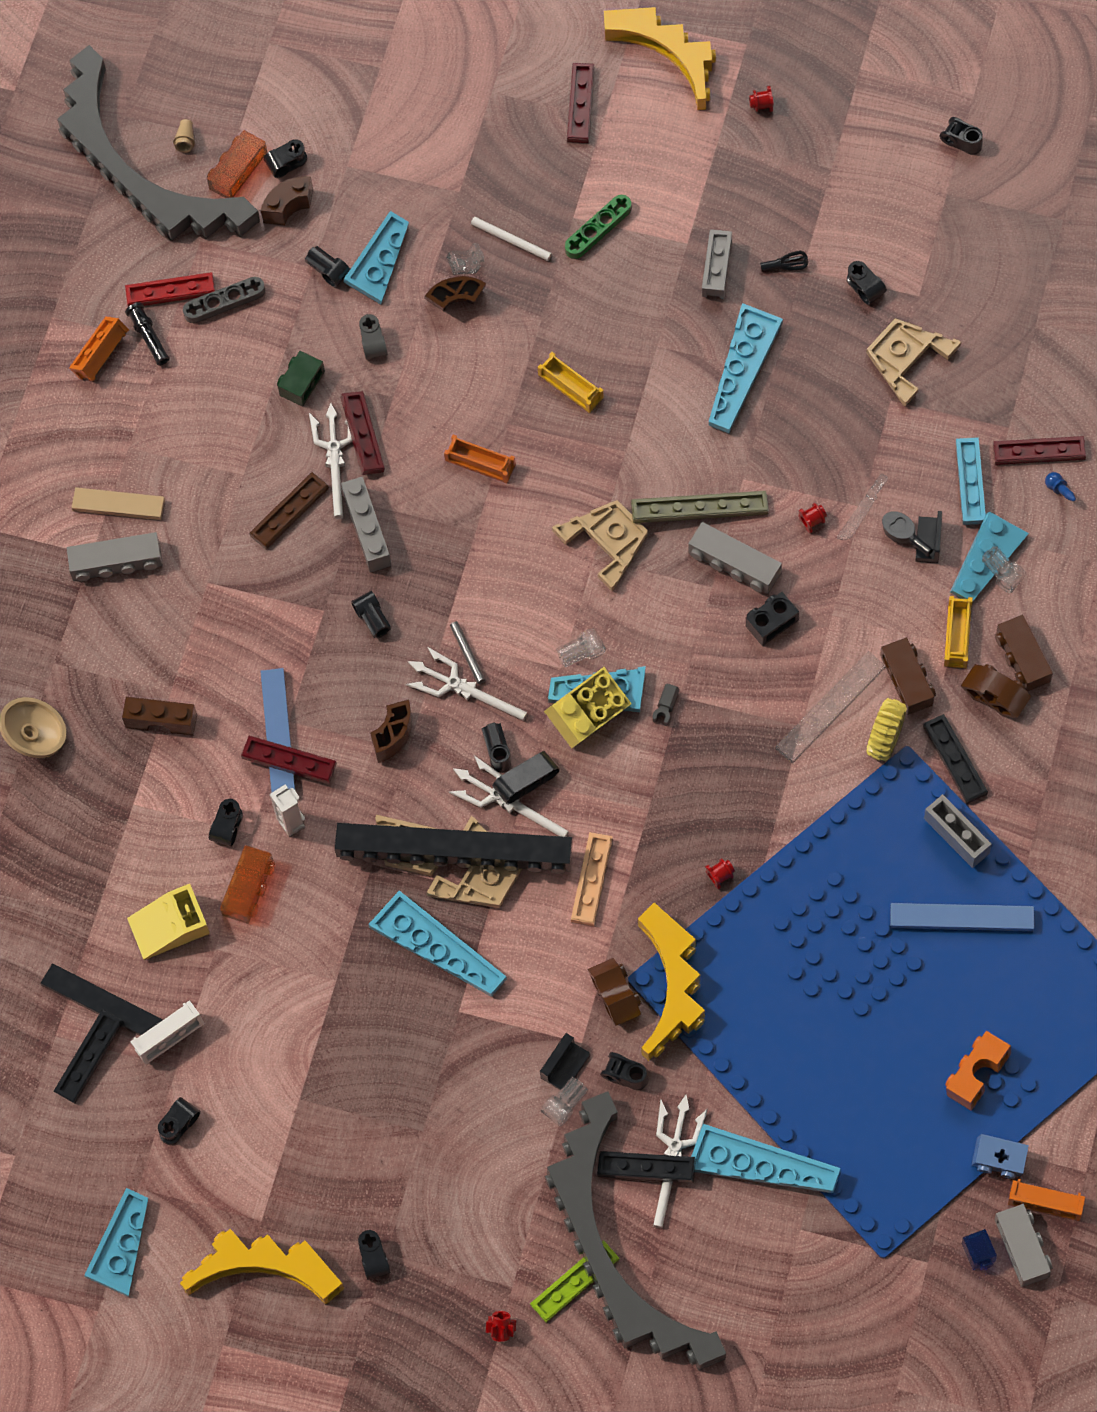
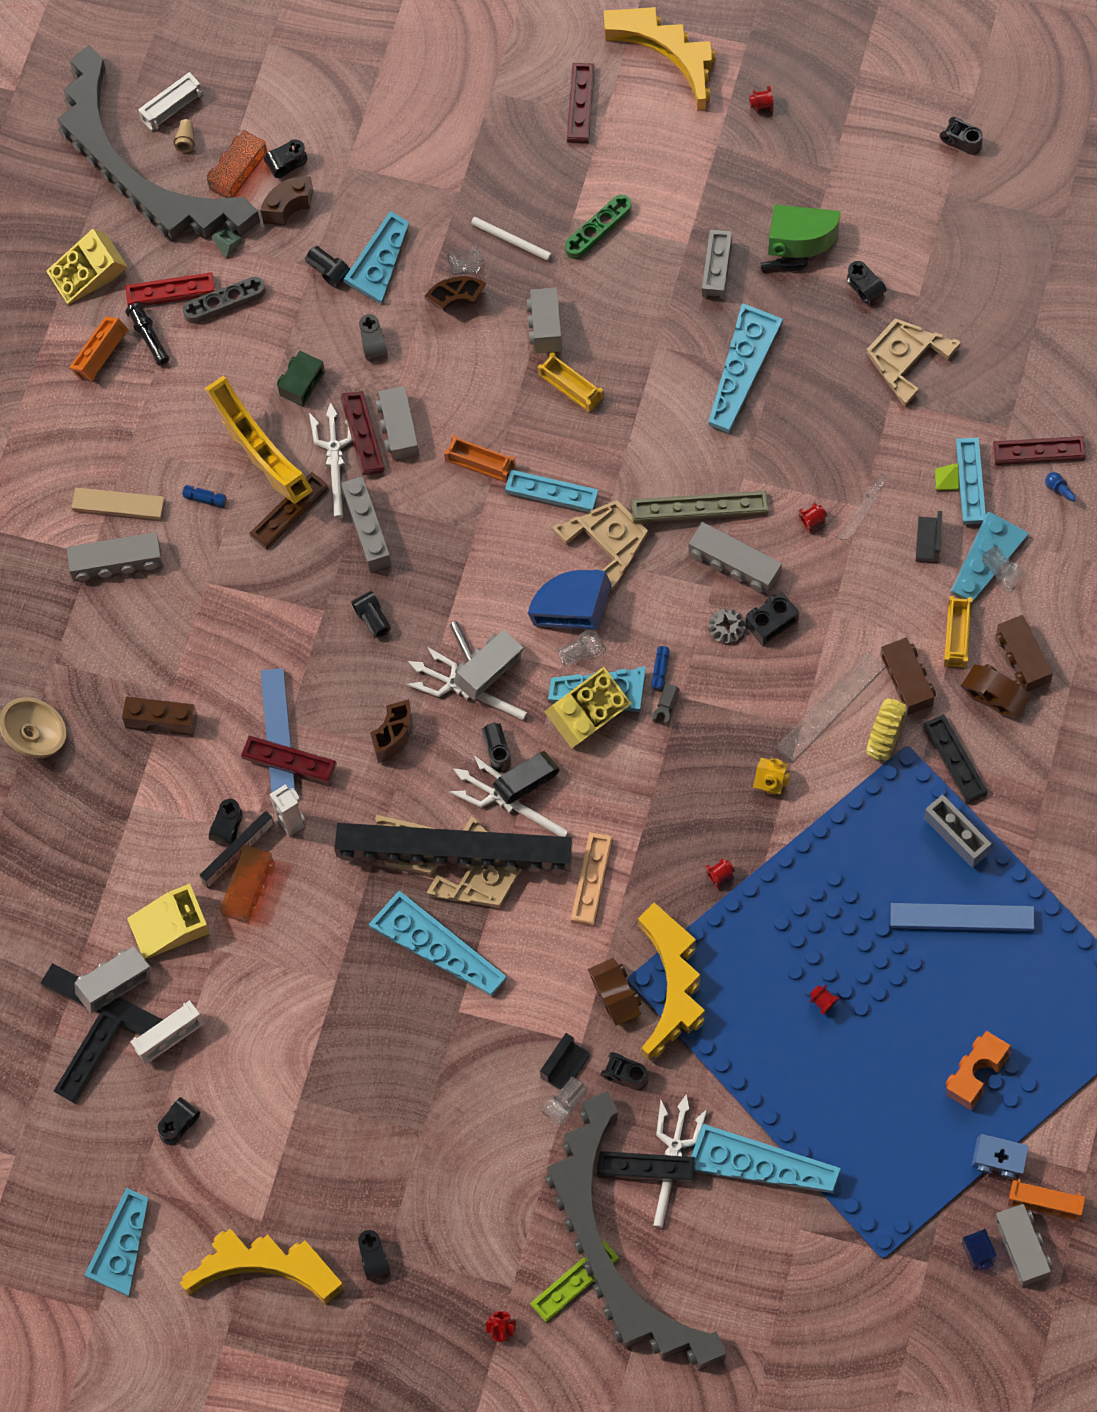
(86, 266): none -> light yellow slope
(112, 979): none -> light grey brick
(170, 101): none -> white container
(204, 496): none -> blue axle
(226, 241): none -> sand green slope
(234, 851): none -> black tile
(263, 454): none -> yellow arch
(397, 423): none -> light grey brick
(487, 664): none -> light grey brick
(544, 320): none -> light grey brick
(551, 491): none -> medium azure plate
(571, 600): none -> blue brick
(660, 668): none -> blue axle
(720, 633): none -> light grey gear
(771, 776): none -> yellow brick
(802, 231): none -> bright green brick
(823, 999): none -> red brick
(902, 530): piece -> none
(947, 477): none -> lime slope

